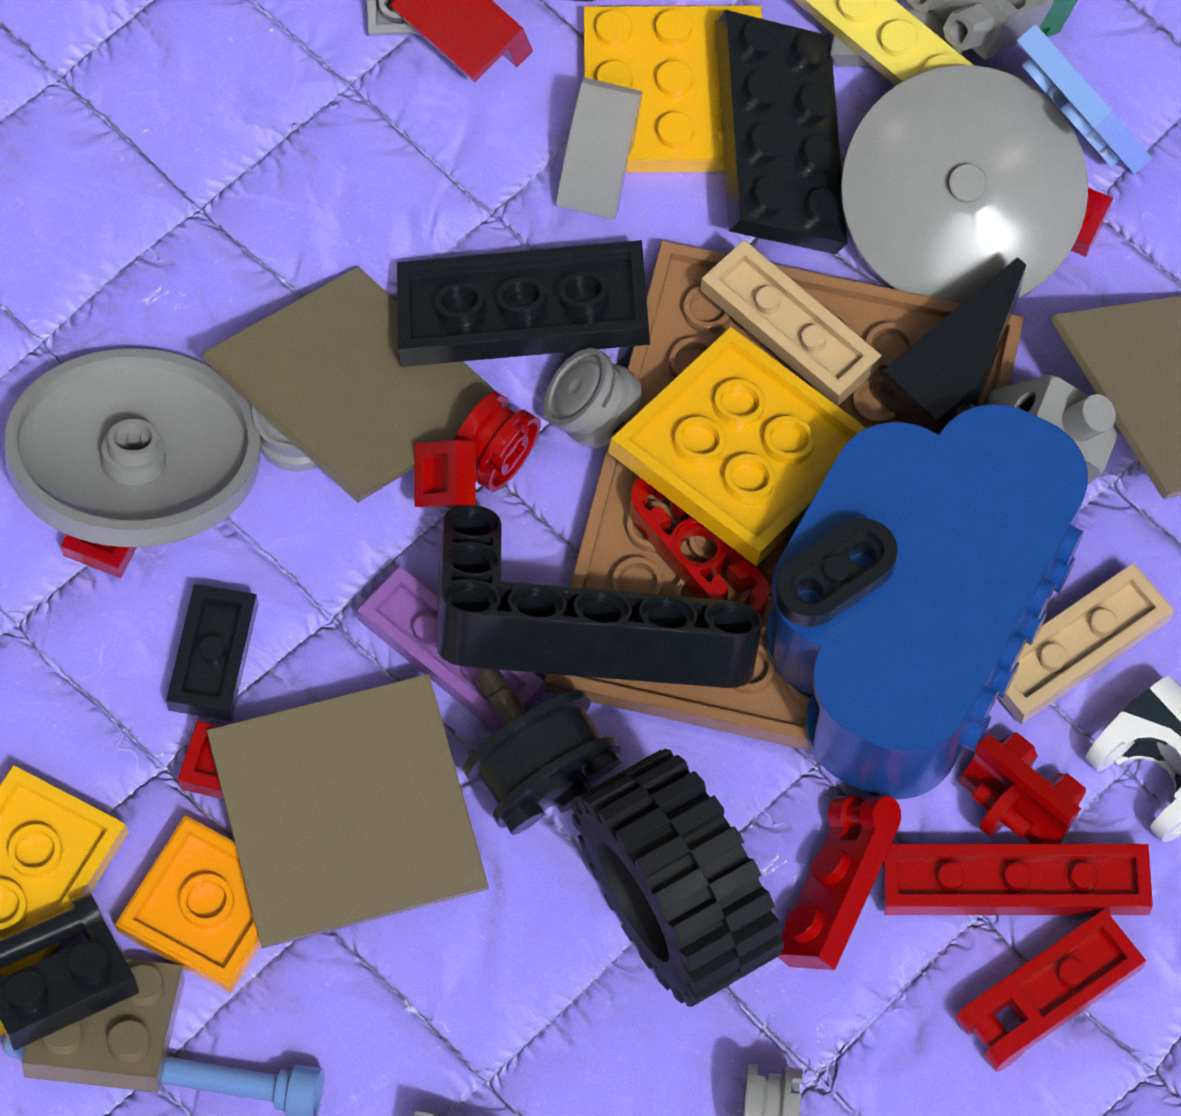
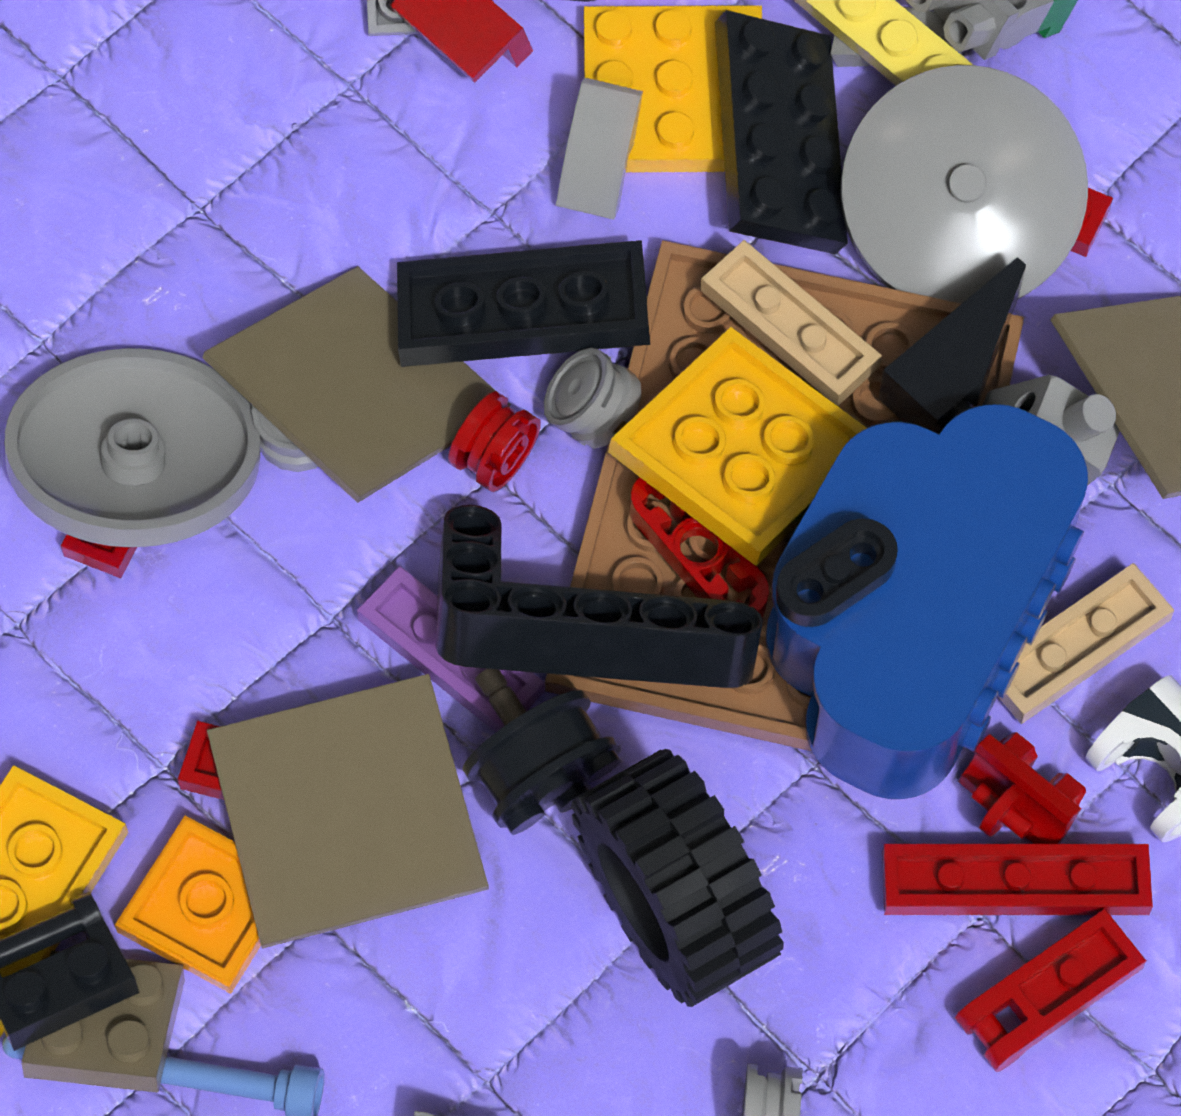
(212, 652): black plate -> none
(444, 474): red plate -> none
(839, 880): red plate -> none
(1080, 102): light blue plate -> none

